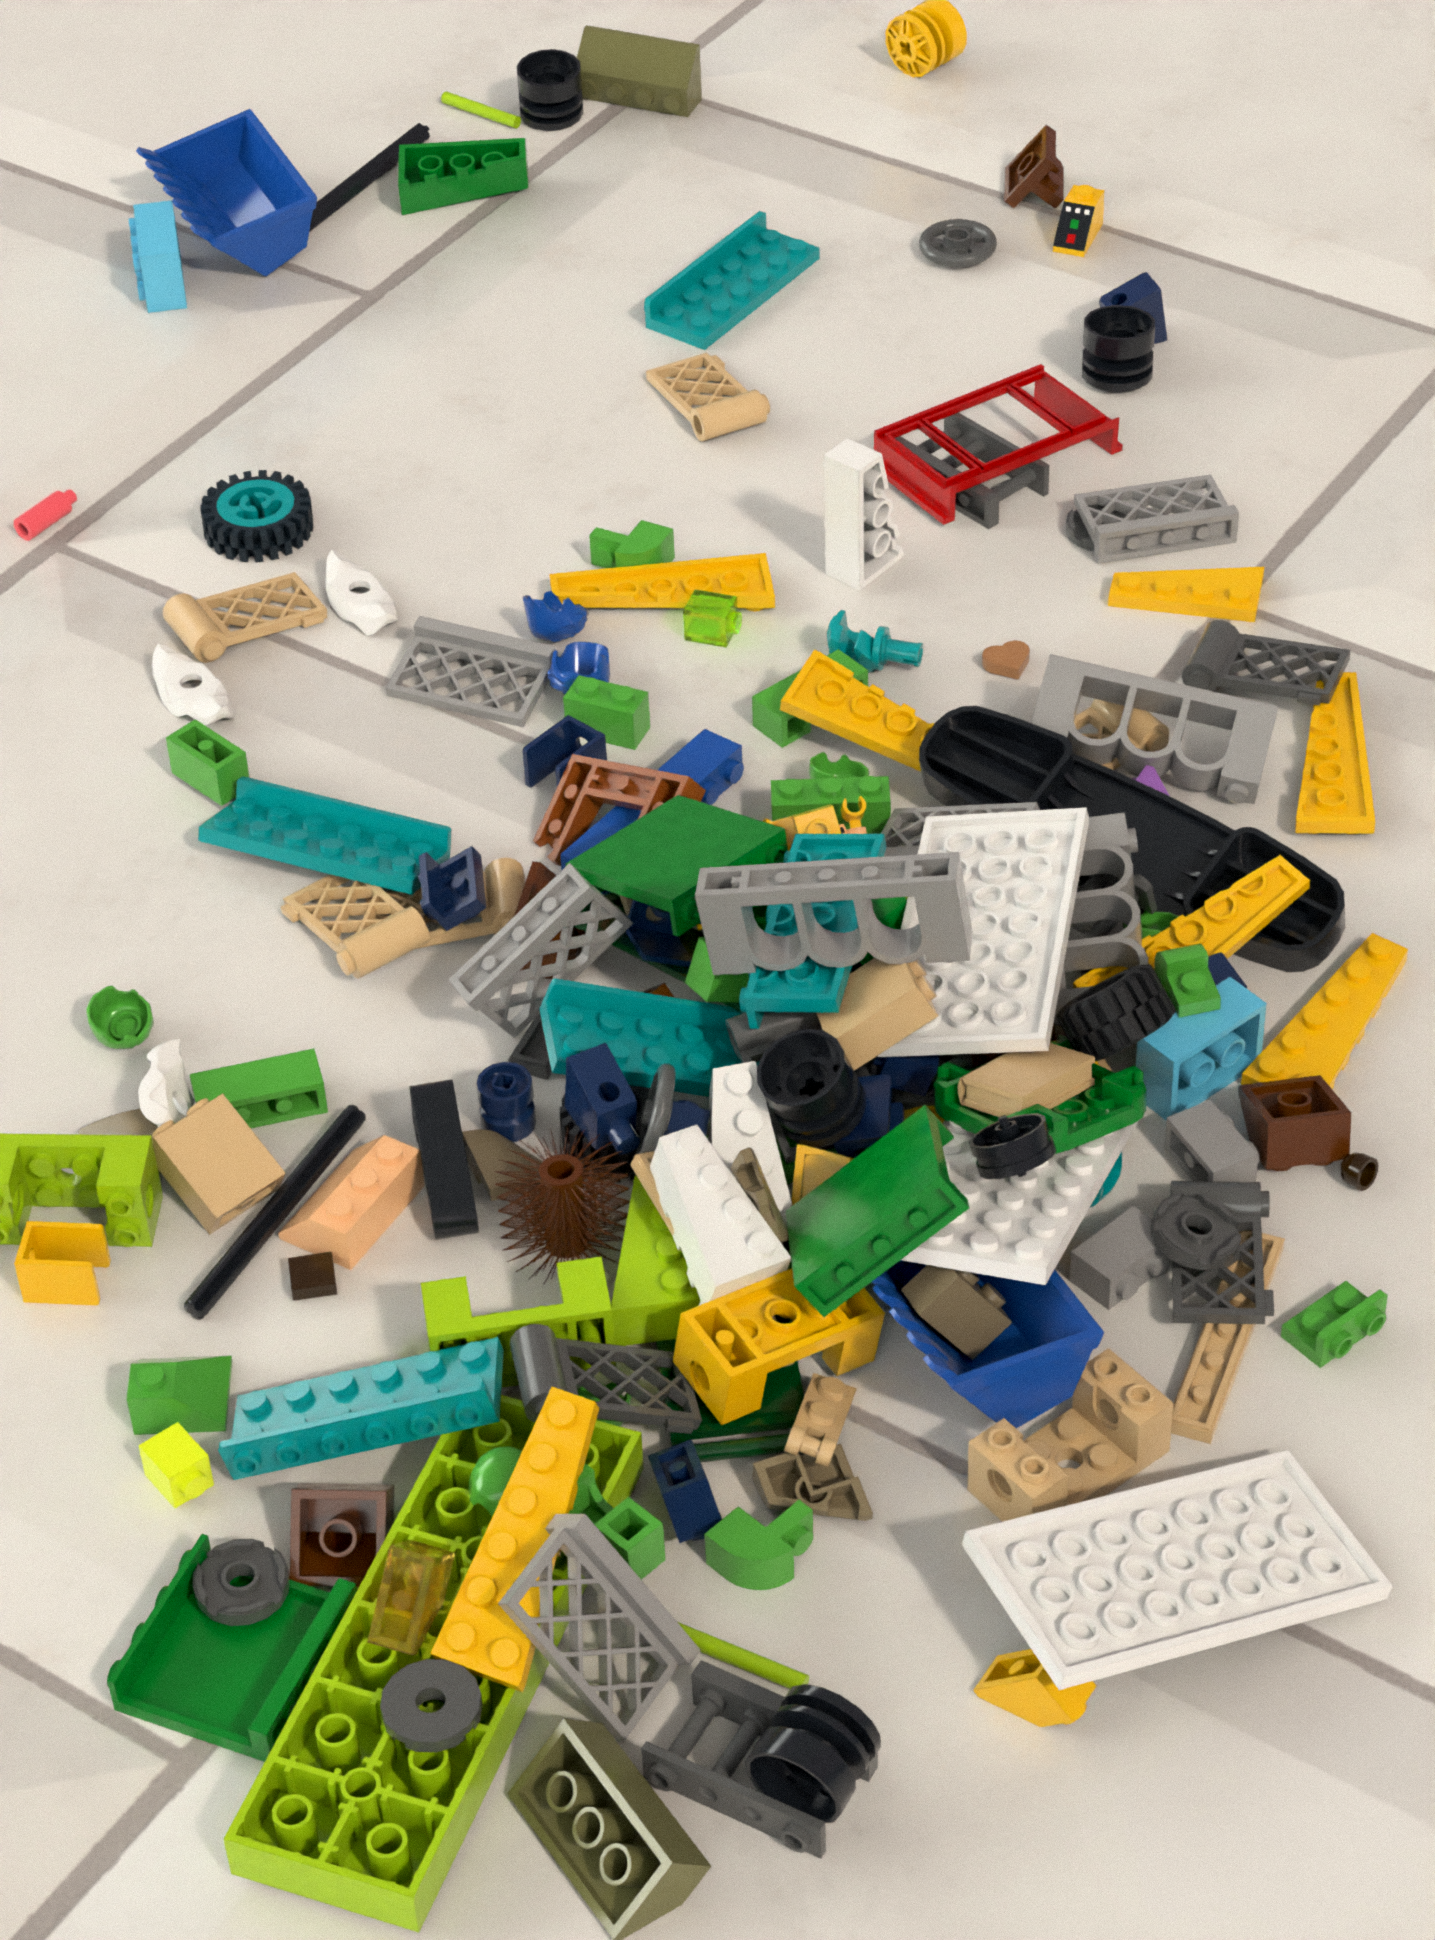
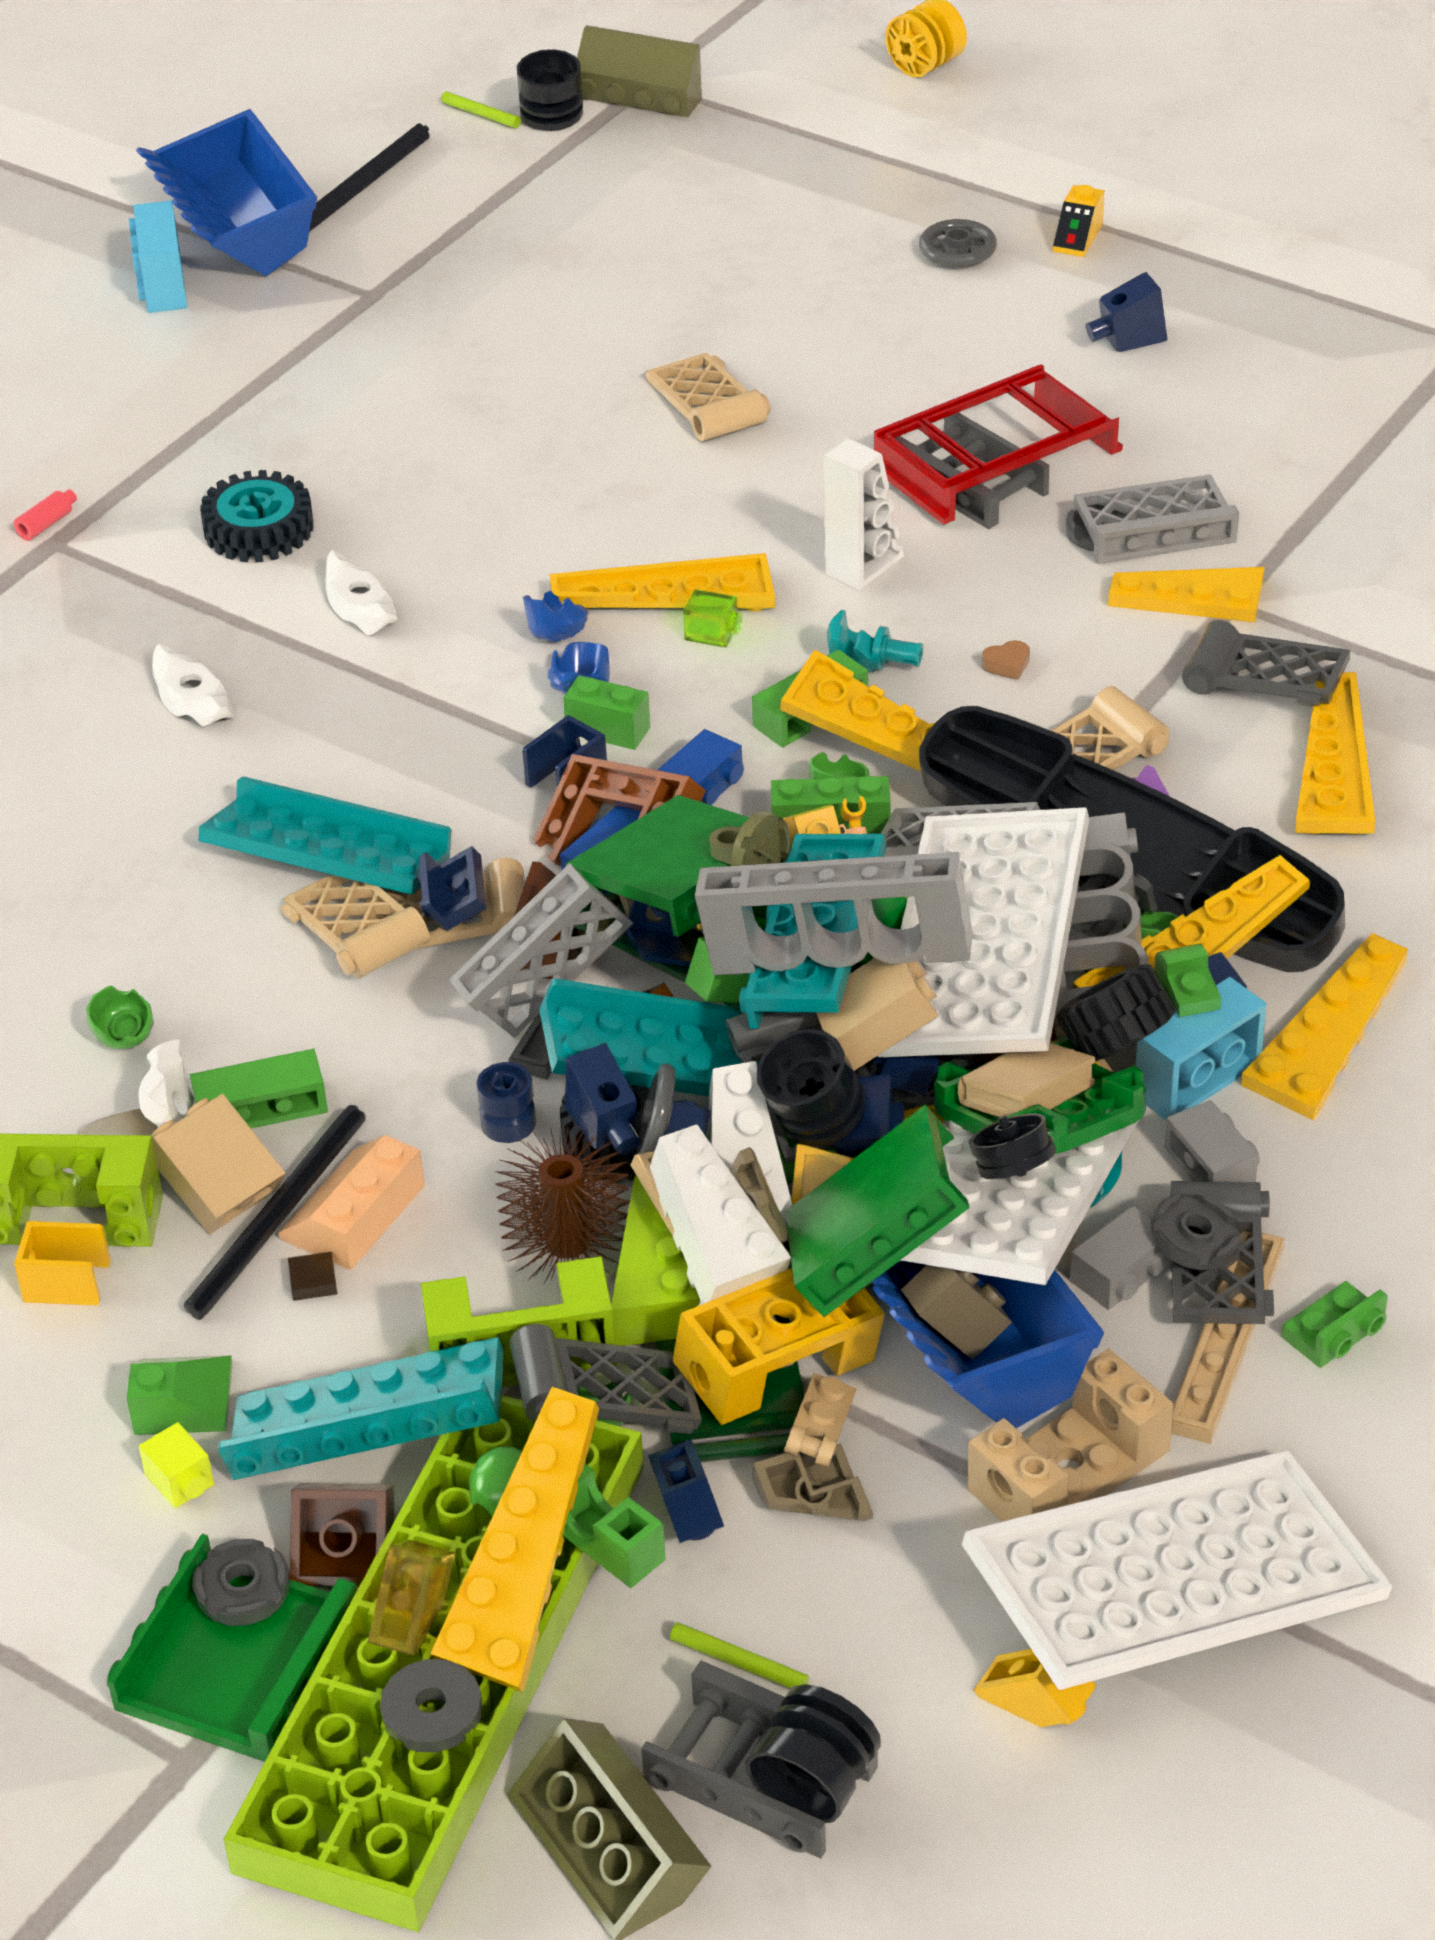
(207, 630): tan piece -> none
(207, 761): bright green brick -> none
(443, 1159): black beam -> none
(459, 172): green wedge -> none
(483, 651): light grey fence -> none
(484, 1152): dark tan slope -> none
(616, 1588): light grey fence -> none
(643, 546): bright green brick -> none
(727, 283): teal bracket -> none
(757, 1554): bright green brick -> none
(759, 841): none -> olive tile
(1036, 171): reddish brown bracket -> none
(1118, 348): black wheel -> none
(1234, 774): light grey fence -> none
(1296, 1122): reddish brown slope -> none
(1359, 1170): dark brown hinge -> none

